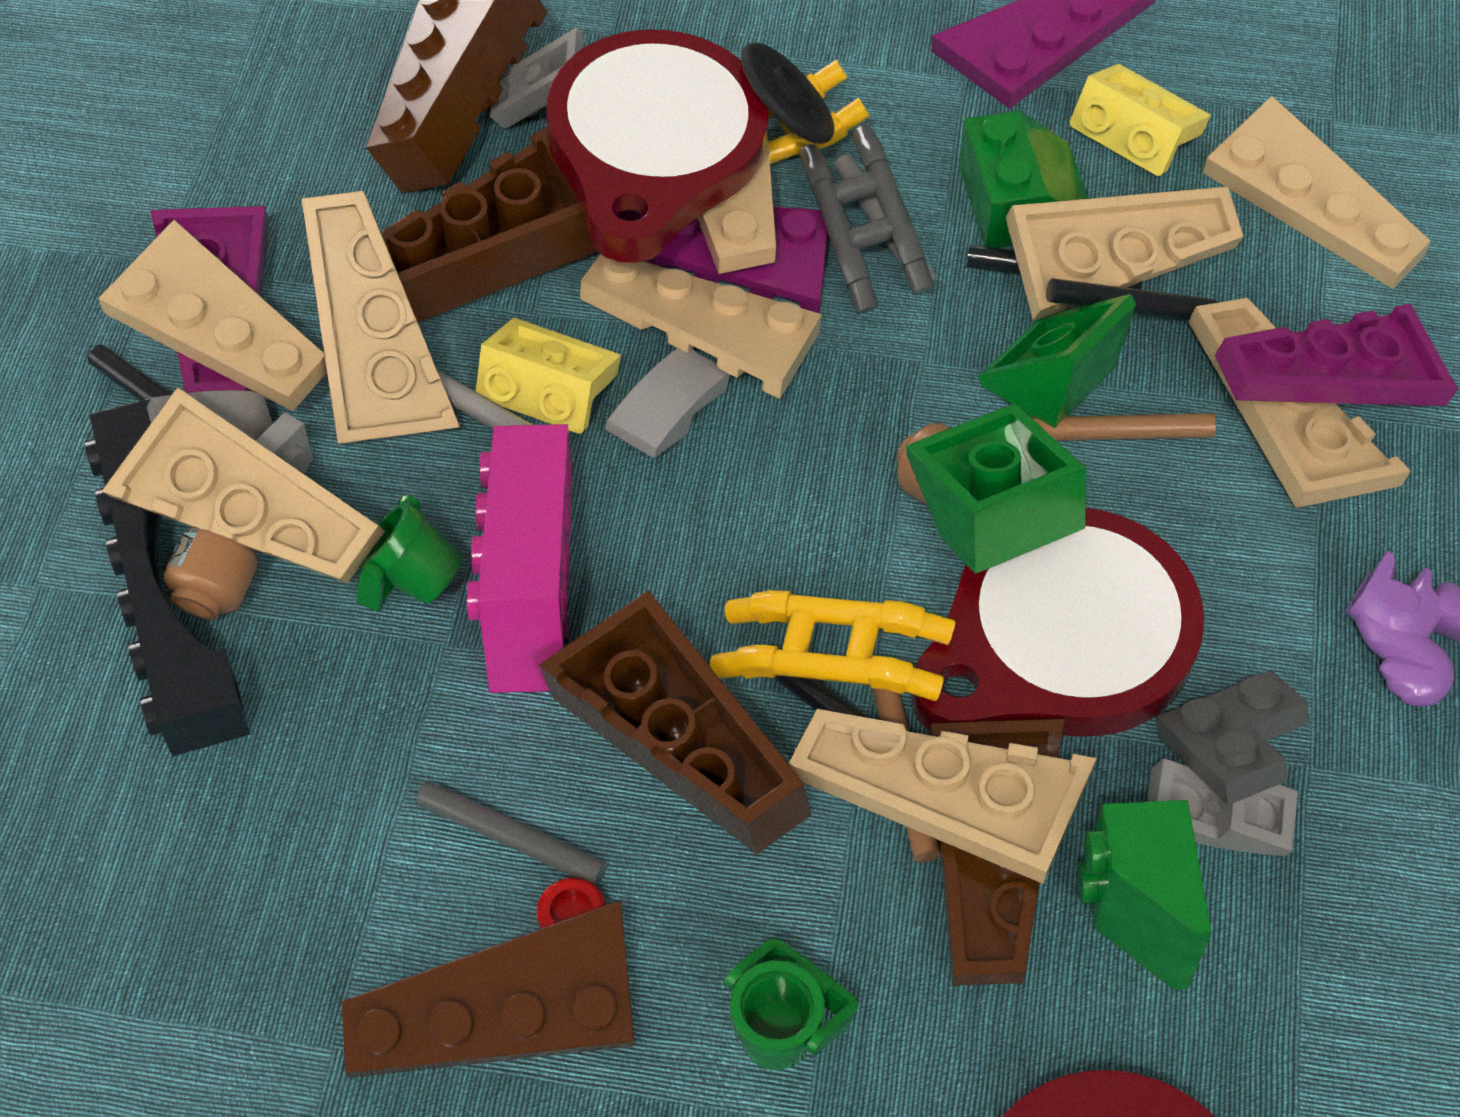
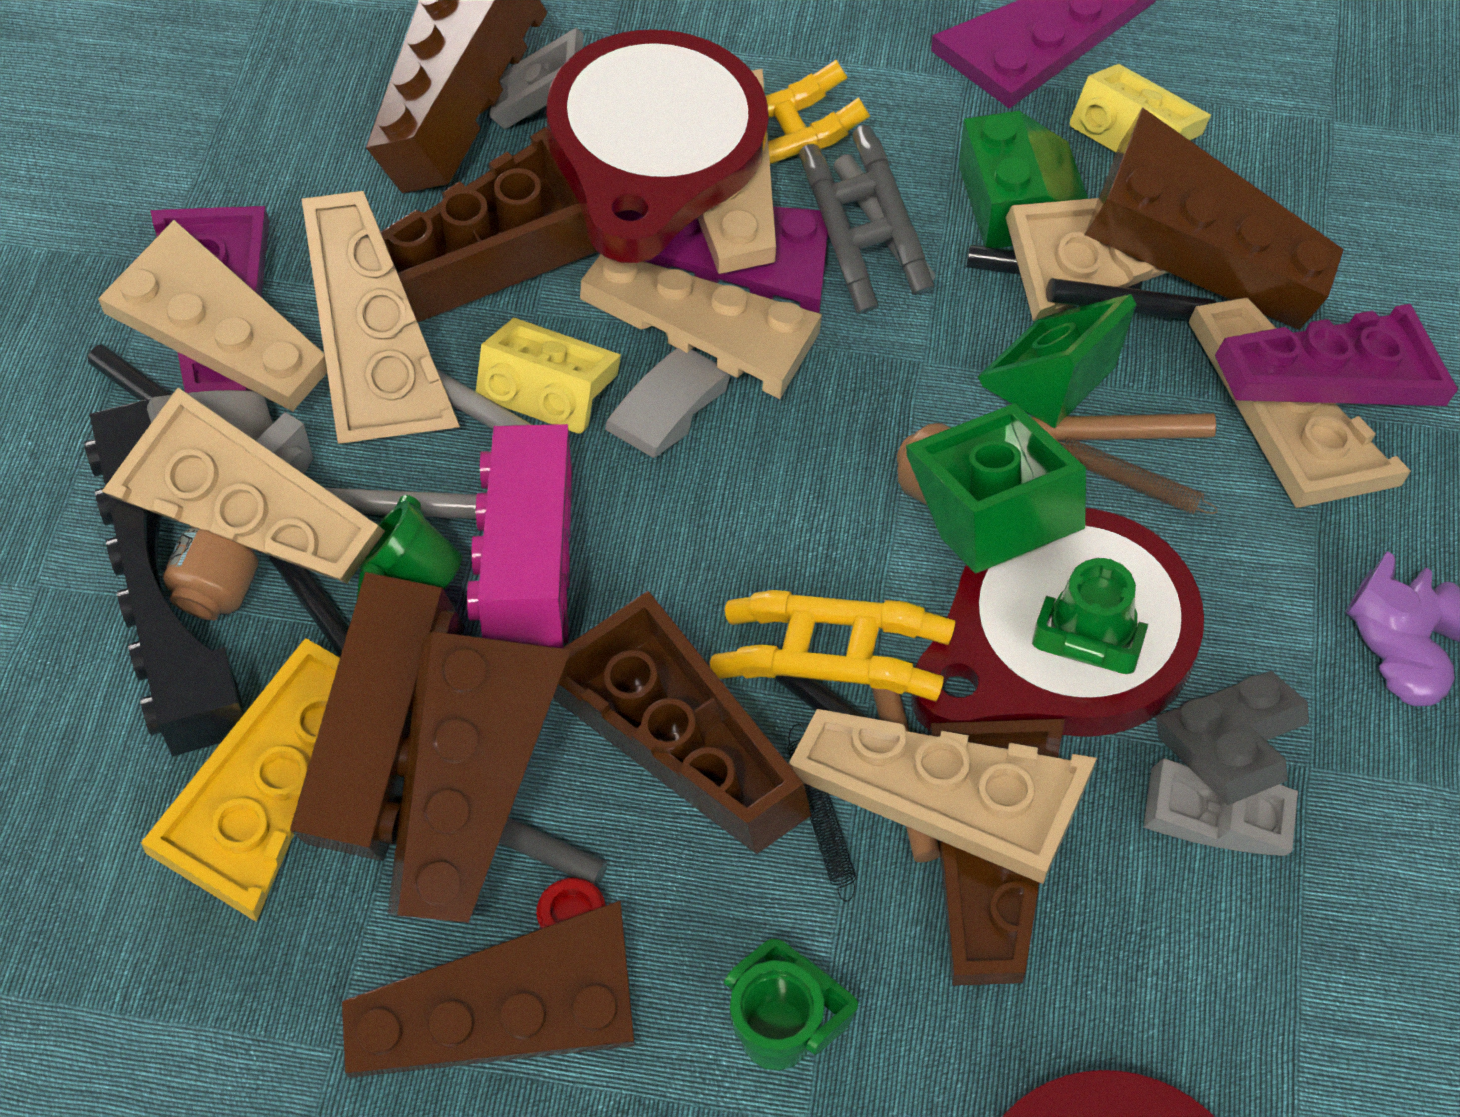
(238, 809): none -> yellow wing
(314, 601): none -> black bar
(362, 744): none -> reddish brown wedge
(432, 504): none -> light grey bar
(466, 757): none -> reddish brown wedge
(787, 93): black wheel -> none
(832, 833): none -> black piece
(1092, 466): none -> medium nougat piece
(1094, 618): none -> green piece
(1147, 886): green slope -> none
(1210, 225): none -> reddish brown wedge
(1311, 189): tan wing -> none

